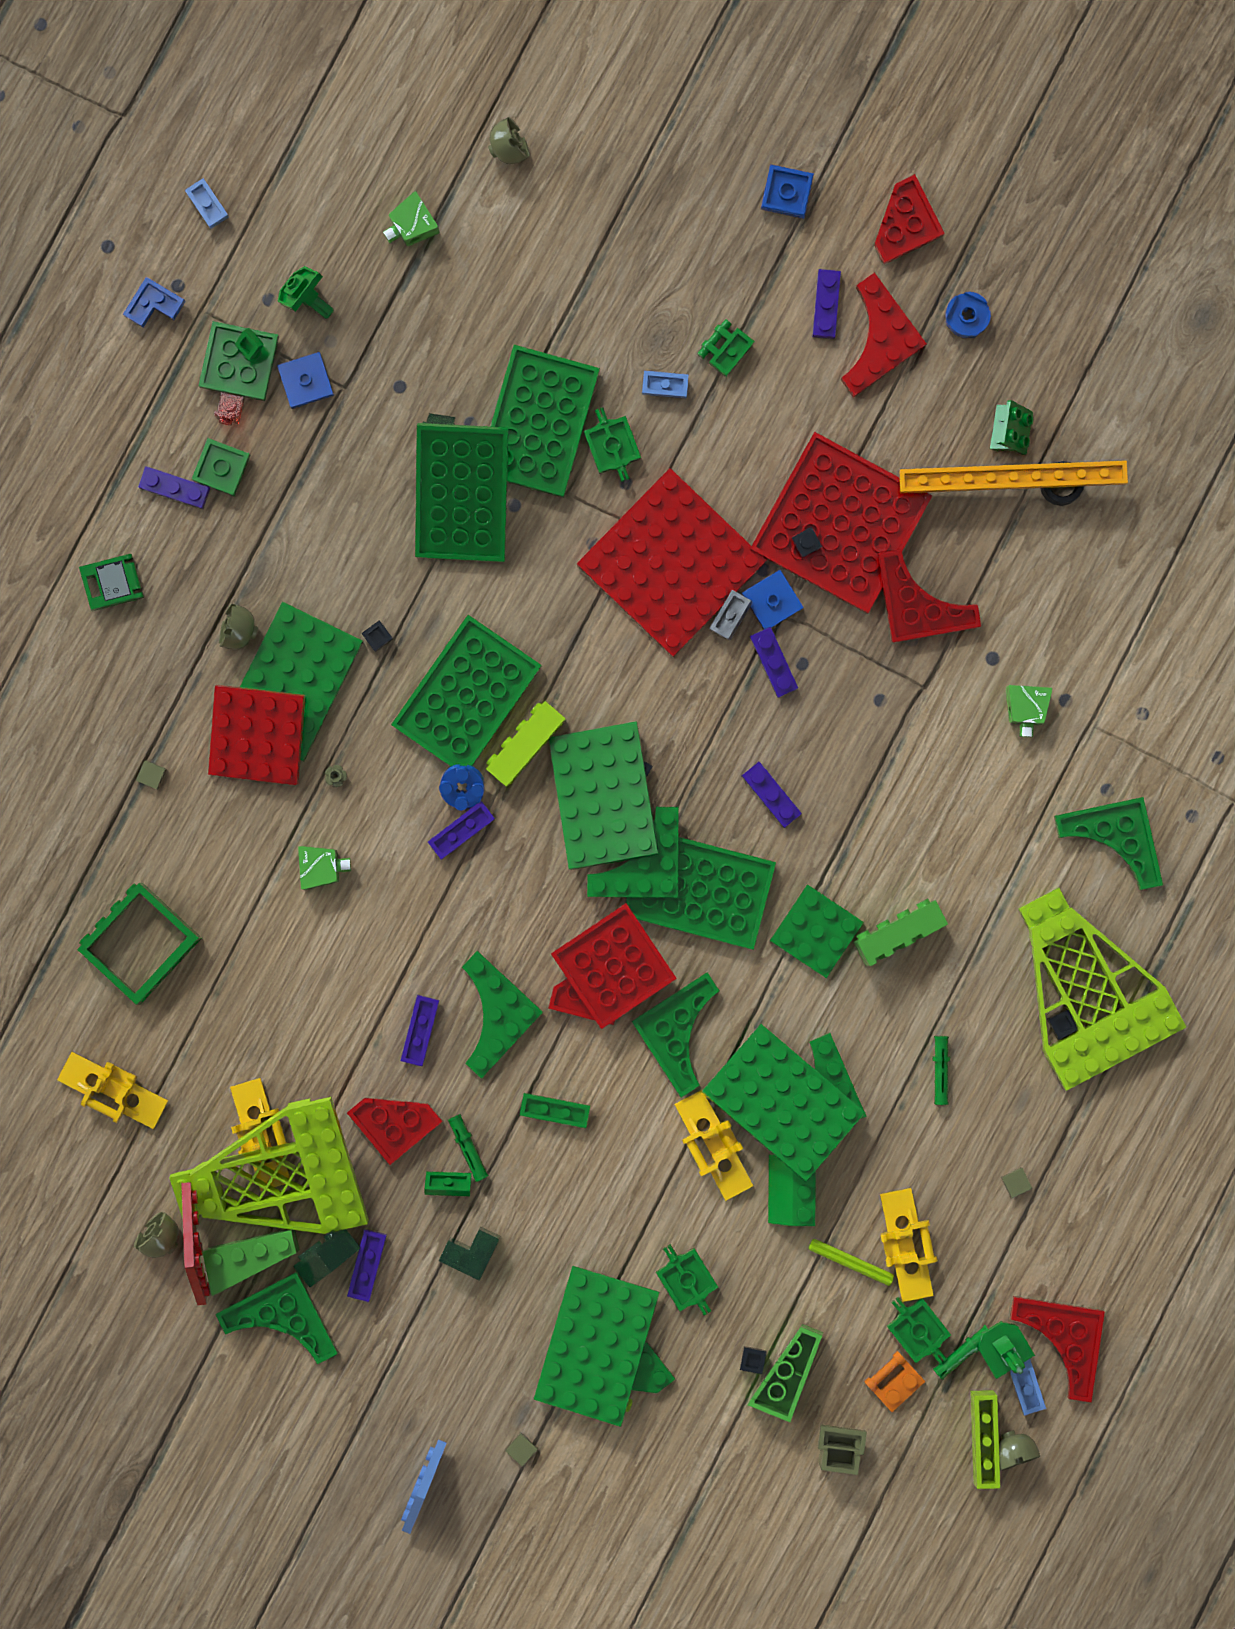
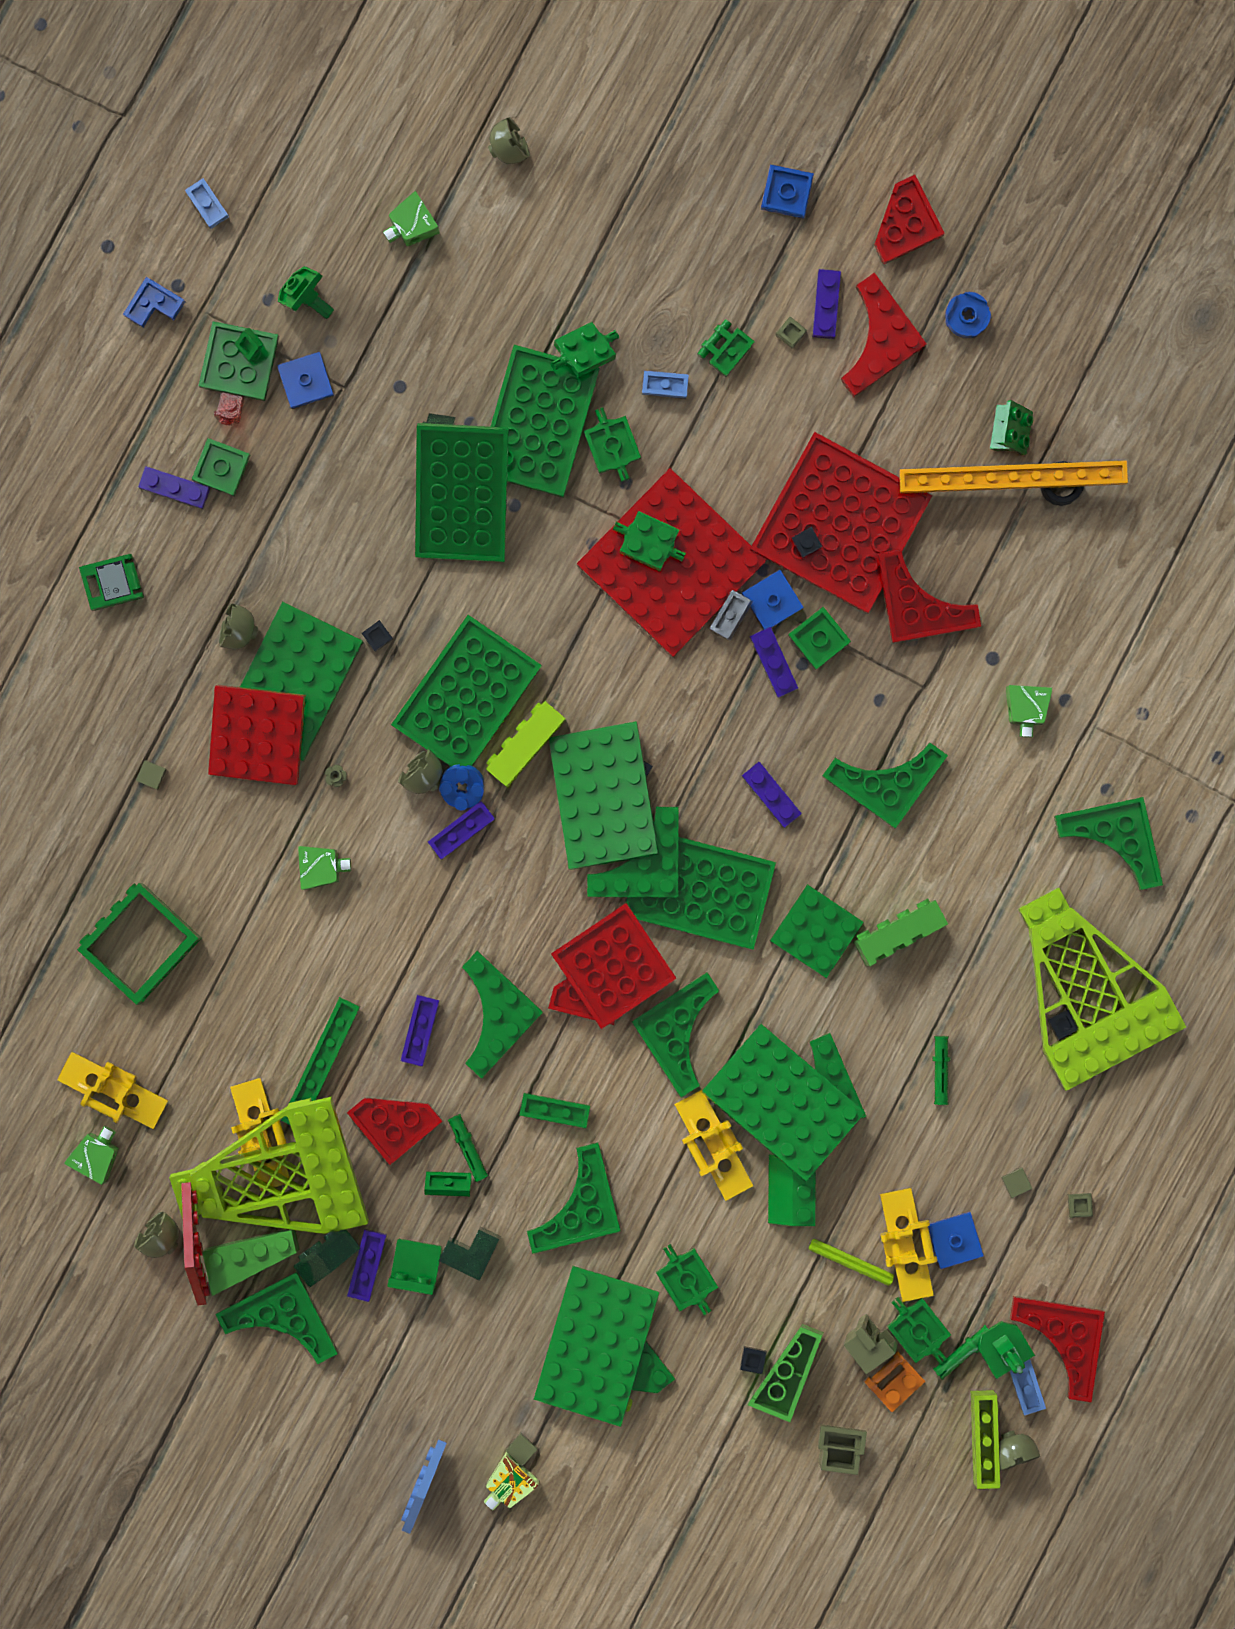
(95, 1156): none -> bright green torso
(325, 1052): none -> green plate
(415, 1266): none -> green bracket
(422, 773): none -> olive cylinder
(509, 1483): none -> torso
(584, 349): none -> green plate
(587, 1212): none -> green plate
(649, 541): none -> green plate
(791, 332): none -> olive tile
(819, 638): none -> green plate
(869, 1345): none -> olive plate
(887, 791): none -> green plate
(955, 1240): none -> blue plate
(1080, 1205): none -> olive tile

